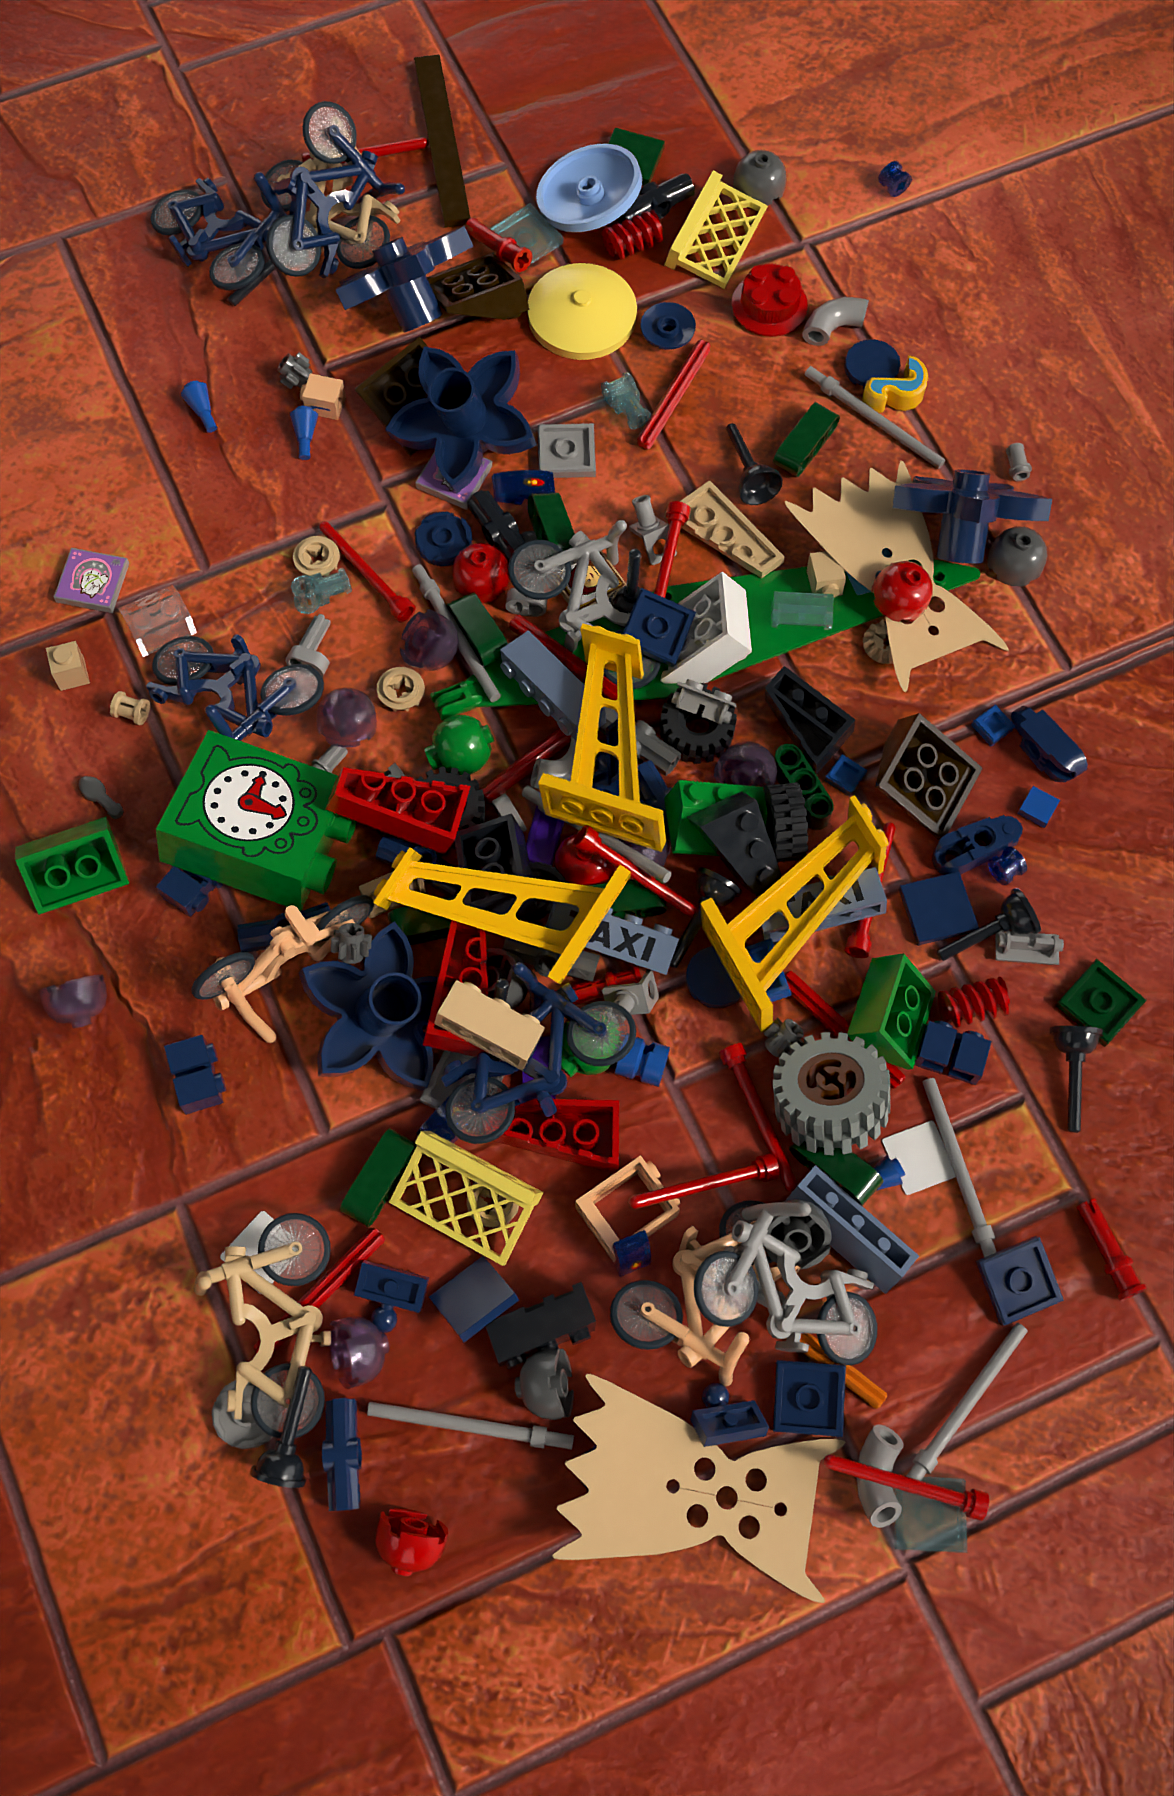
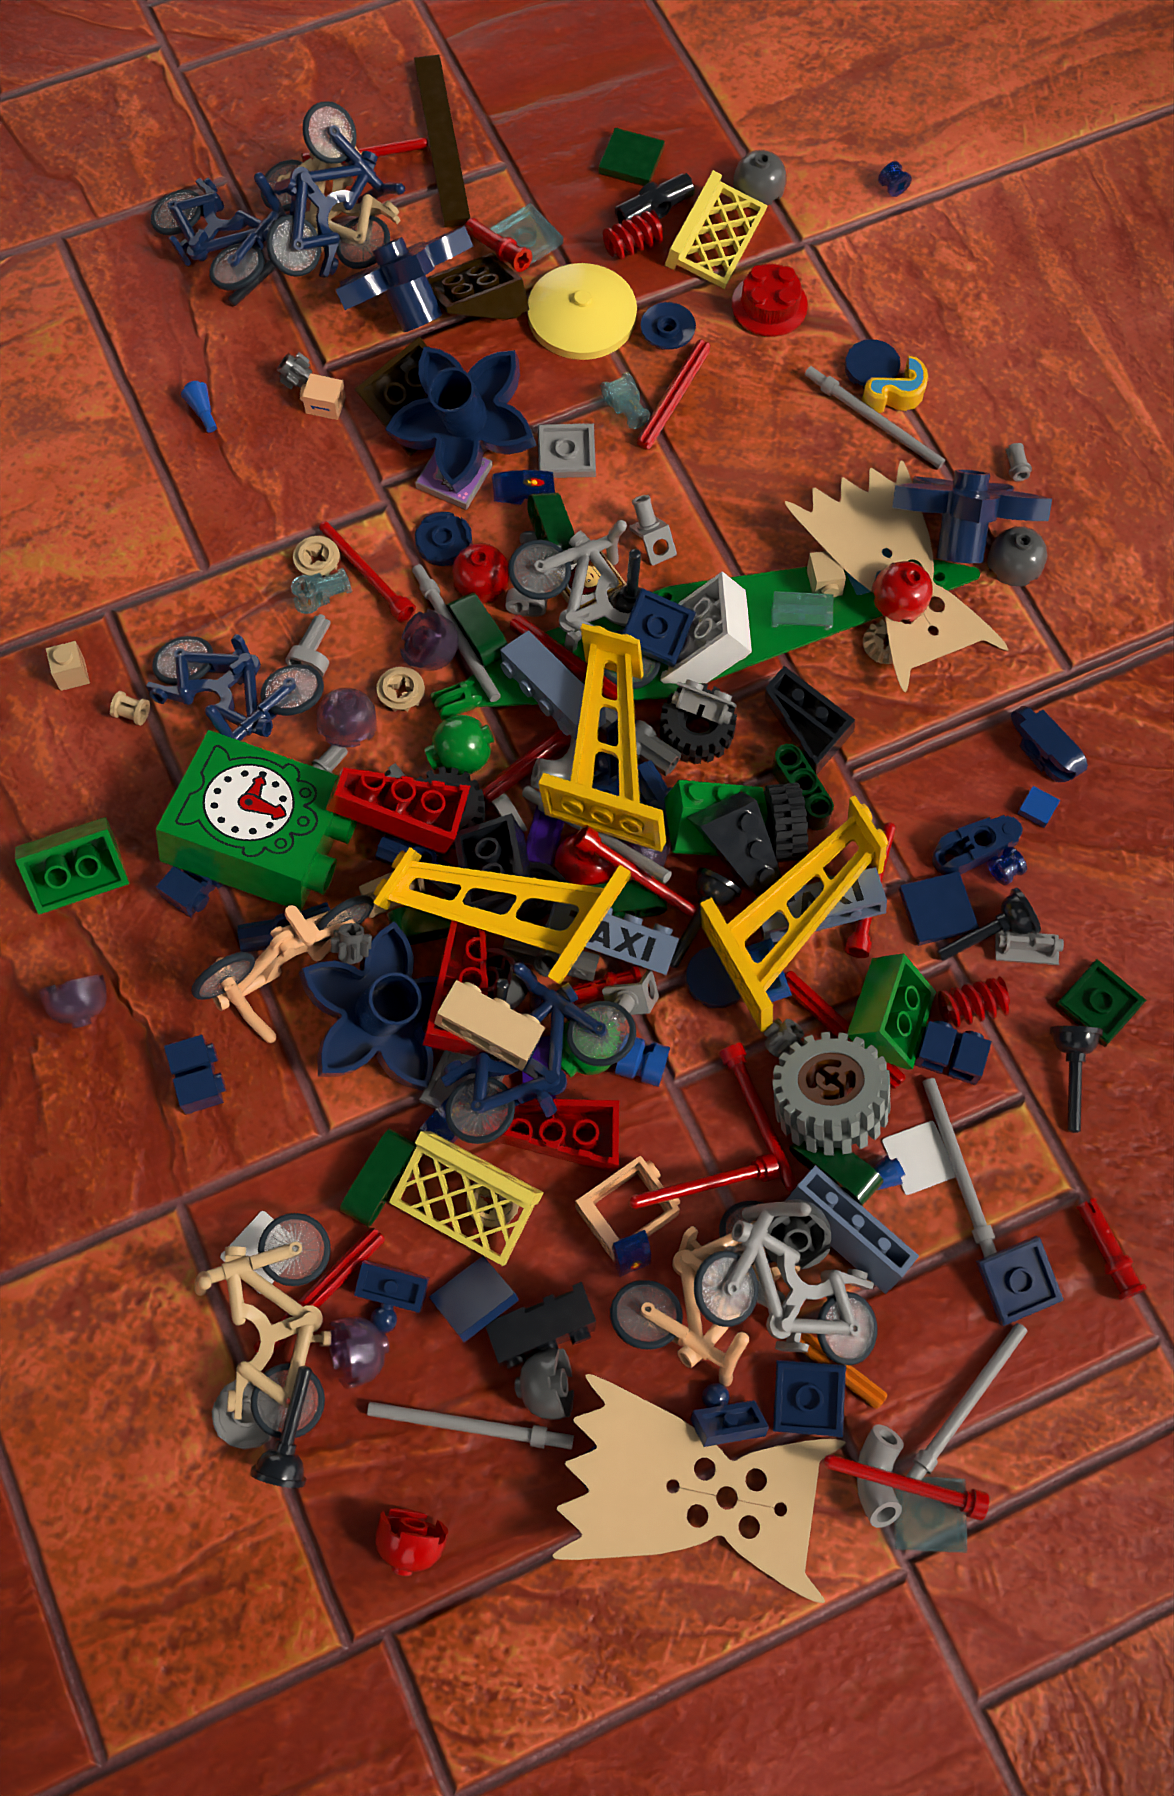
(91, 580): tile -> none
(95, 791): dark grey piece -> none
(157, 619): clear slope -> none
(304, 424): blue cone -> none
(342, 1454): dark blue piece -> none
(498, 527): black piece -> none
(589, 187): light blue dish -> none
(677, 515): red piece -> none
(727, 530): tan wing -> none
(746, 765): cylinder -> none
(758, 481): black piece -> none
(806, 439): dark green beam -> none
(831, 315): light grey cylinder -> none
(845, 775): blue tile -> none
(926, 774): dark brown slope -> none
(993, 725): blue tile -> none

